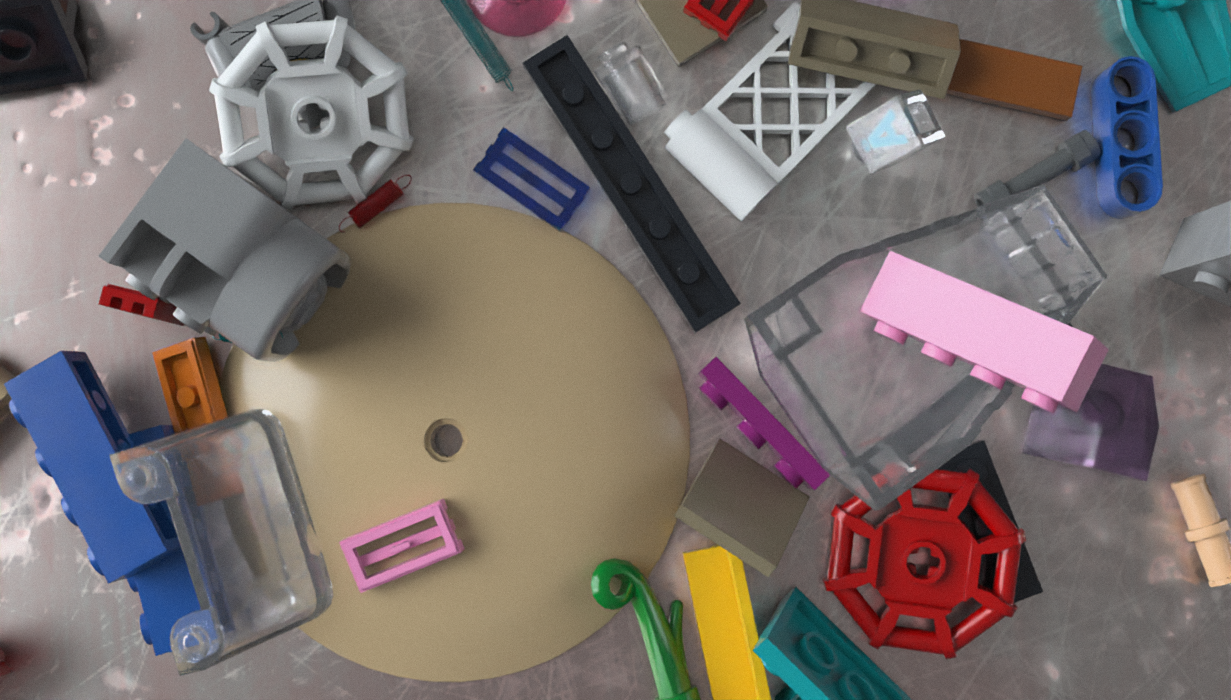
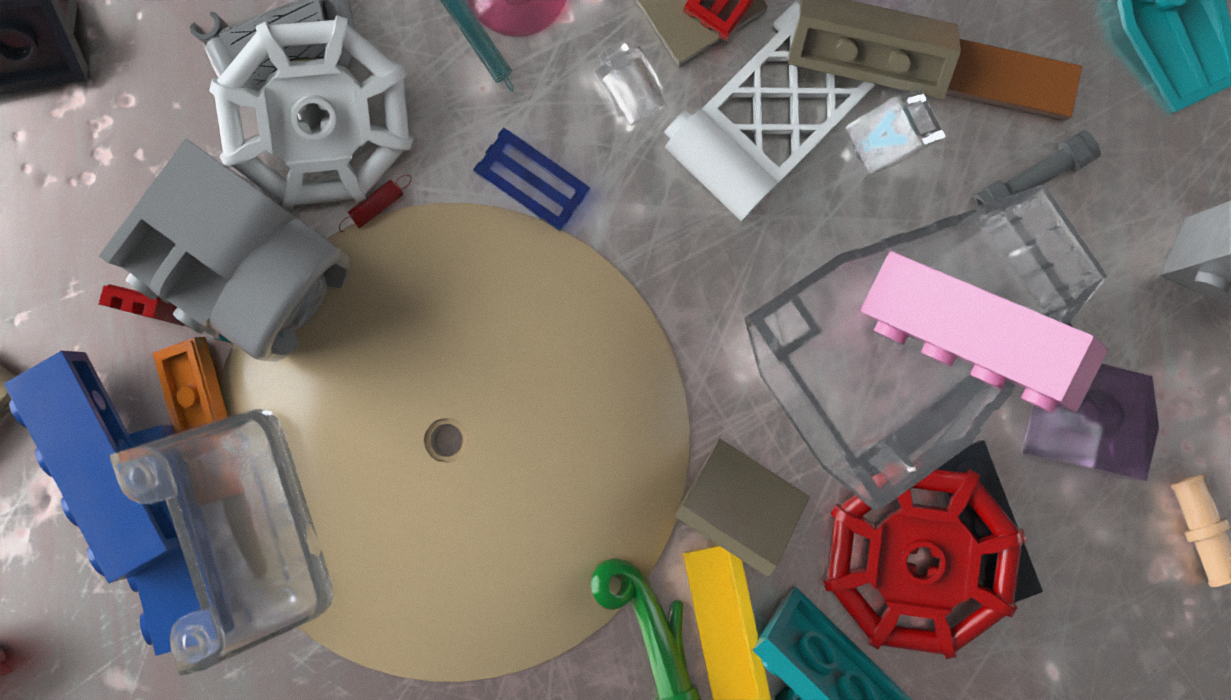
(445, 528): bright pink tile -> none
(631, 184): black plate -> none
(761, 426): magenta plate -> none
(1140, 117): blue beam -> none

